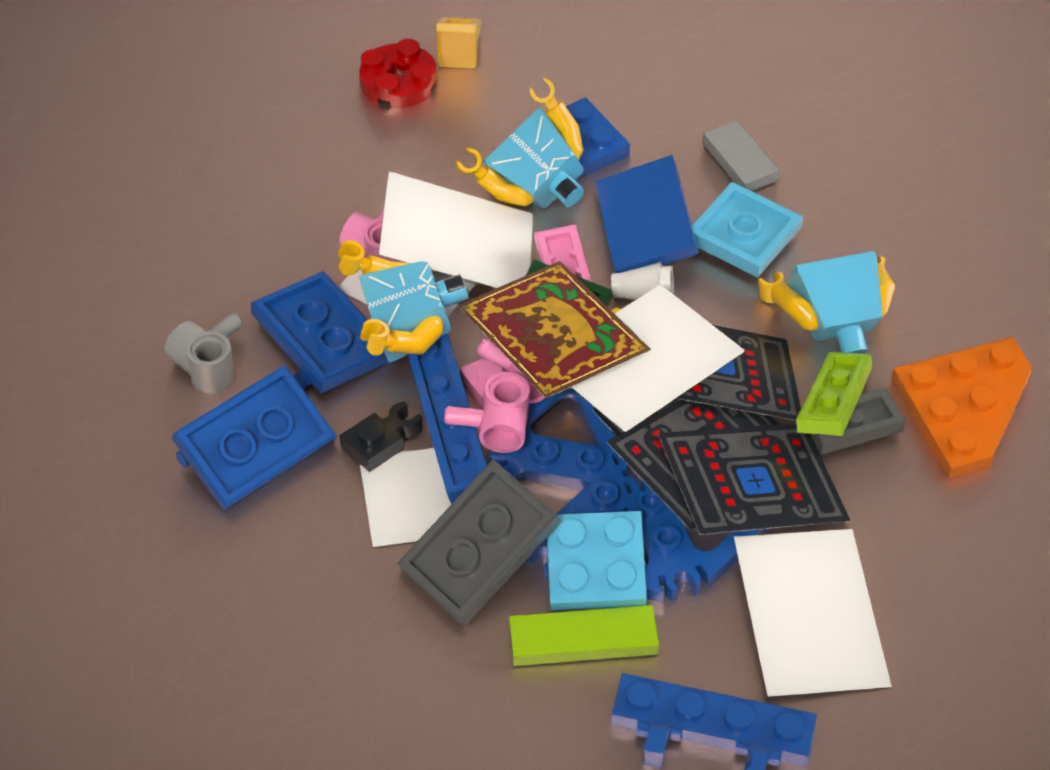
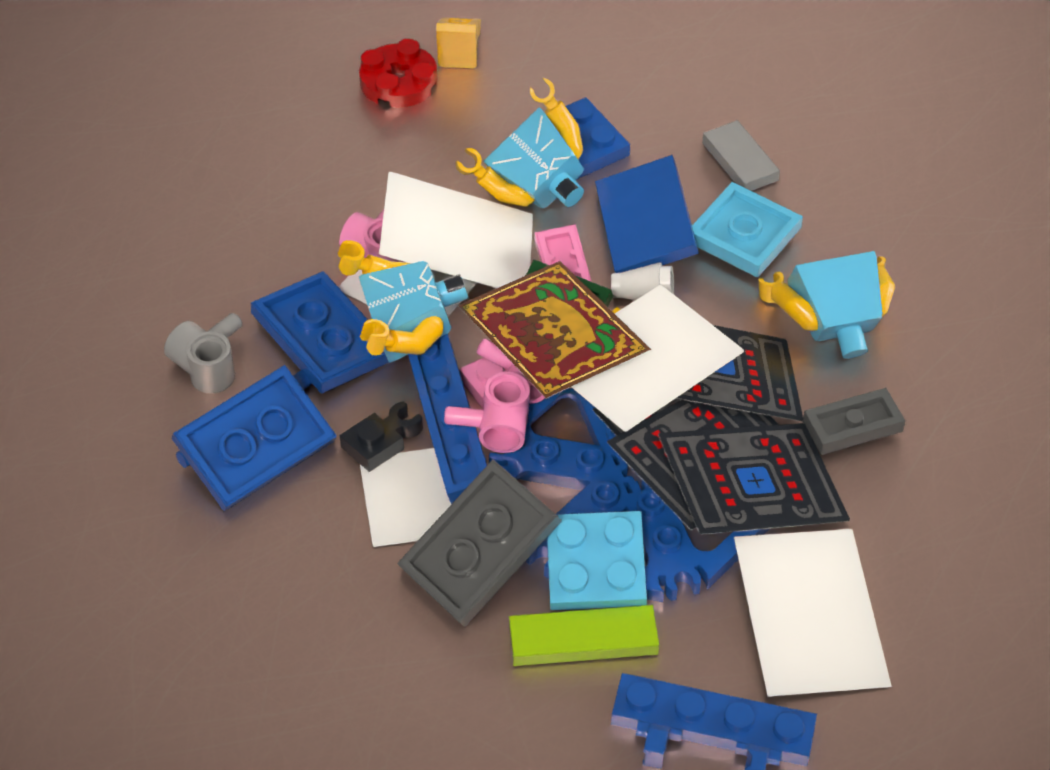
(834, 394): lime tile -> none
(965, 401): orange plate -> none

